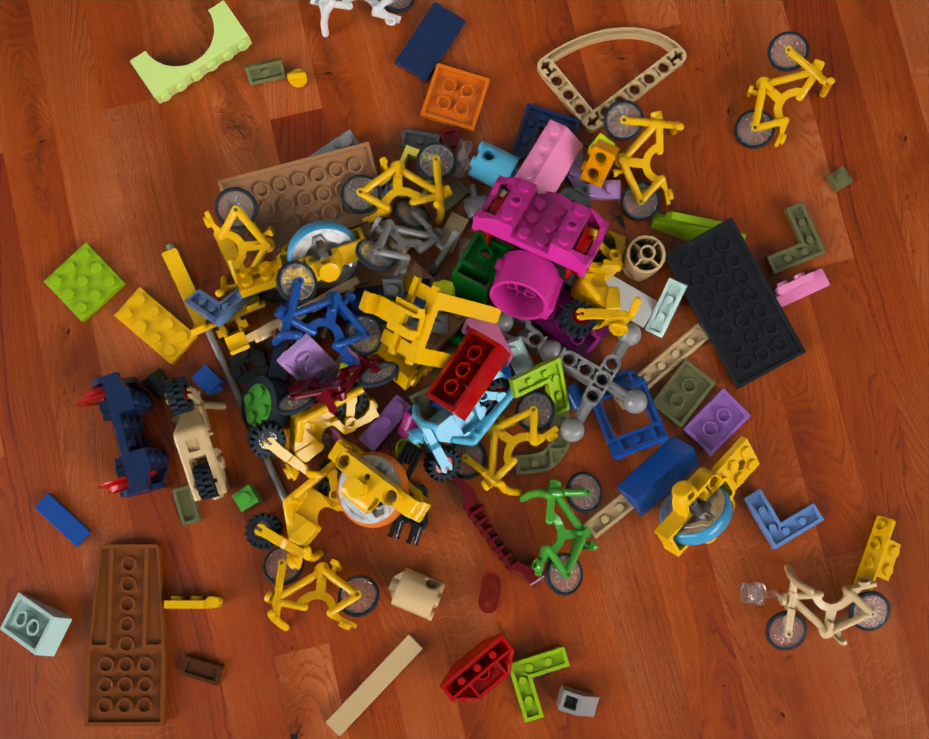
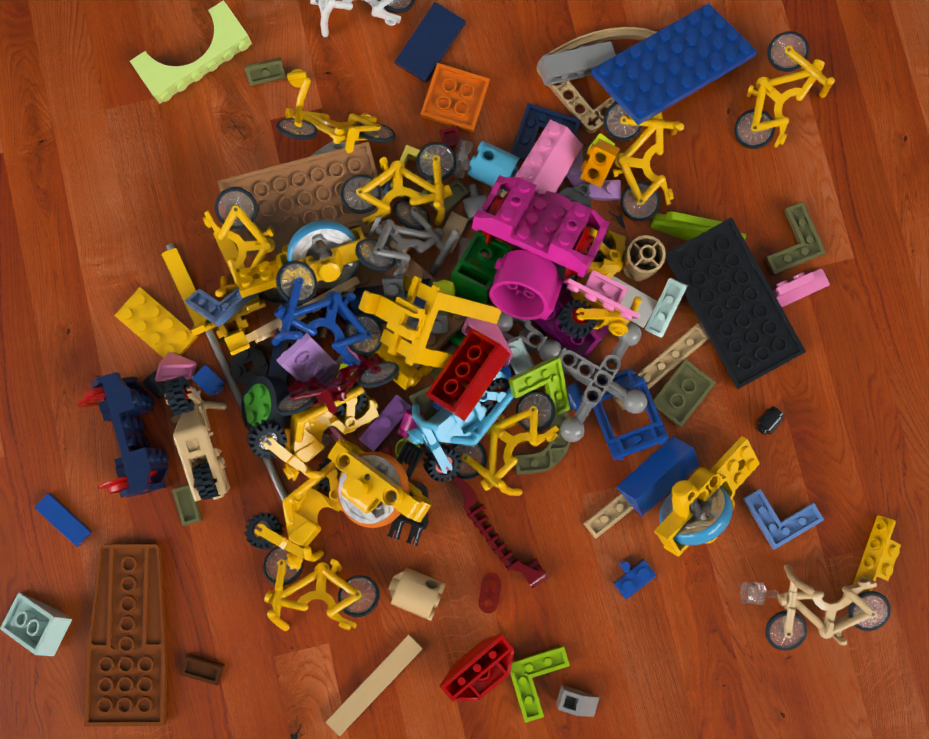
(85, 282): lime plate -> none
(175, 366): none -> bright pink slope
(195, 603): yellow hinge -> none
(247, 497): bright green brick -> none
(305, 125): none -> yellow piece
(417, 139): dark grey plate -> none
(574, 63): none -> light grey brick
(584, 495): piece -> none
(605, 291): none -> bright pink bracket
(633, 578): none -> blue plate
(673, 63): none -> blue plate
(716, 422): medium lavender plate -> none
(769, 420): none -> black brick
(839, 179): olive plate -> none

